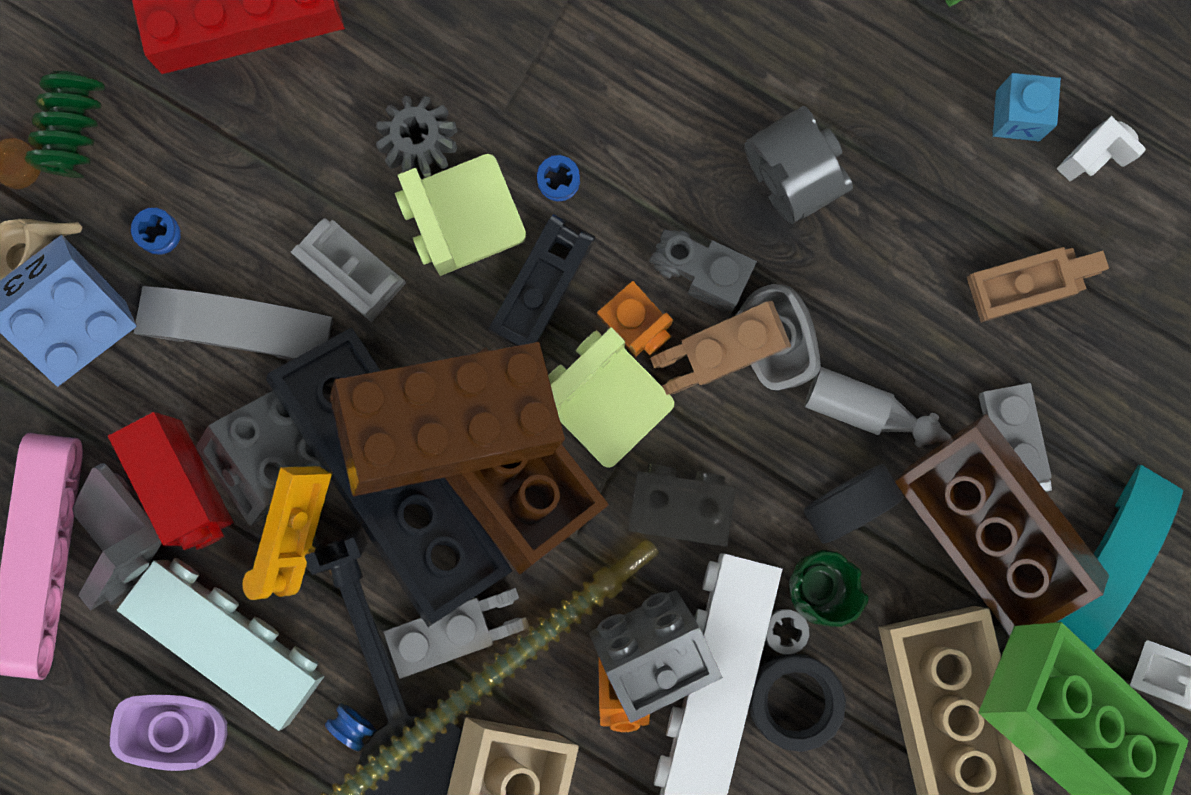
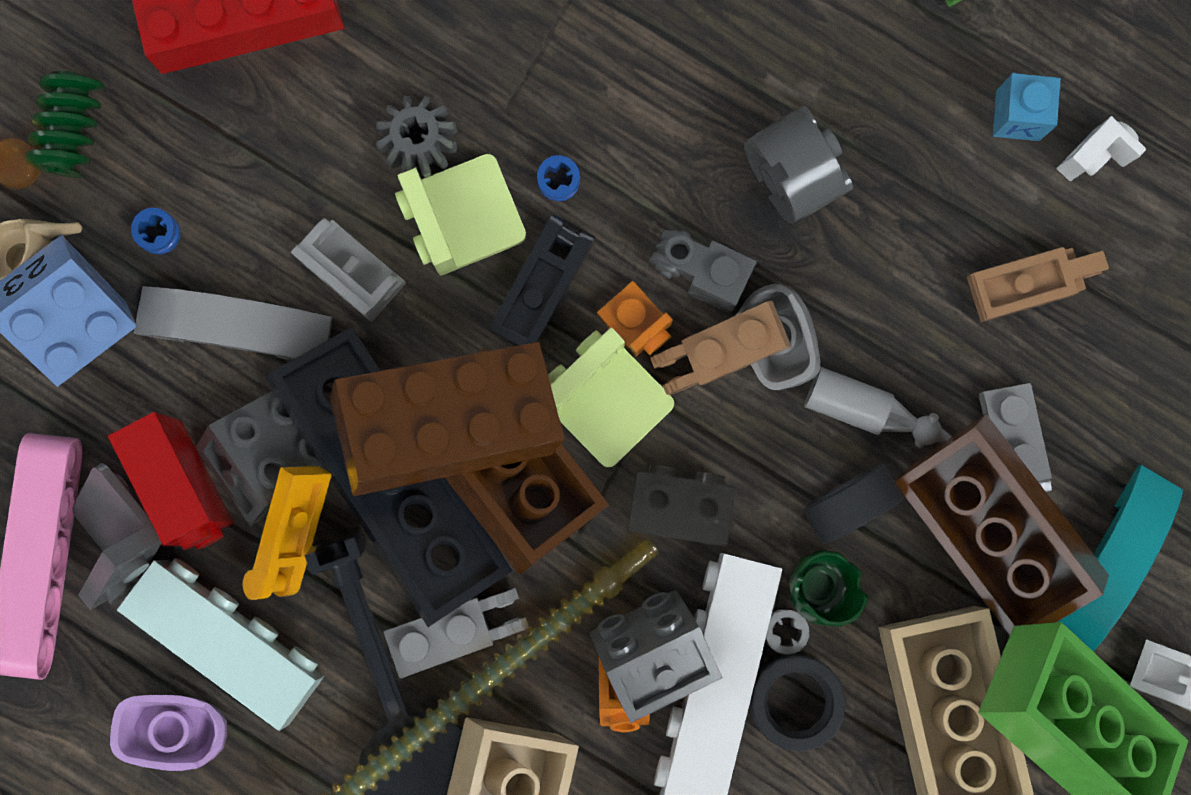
(350, 727): blue bush -> none

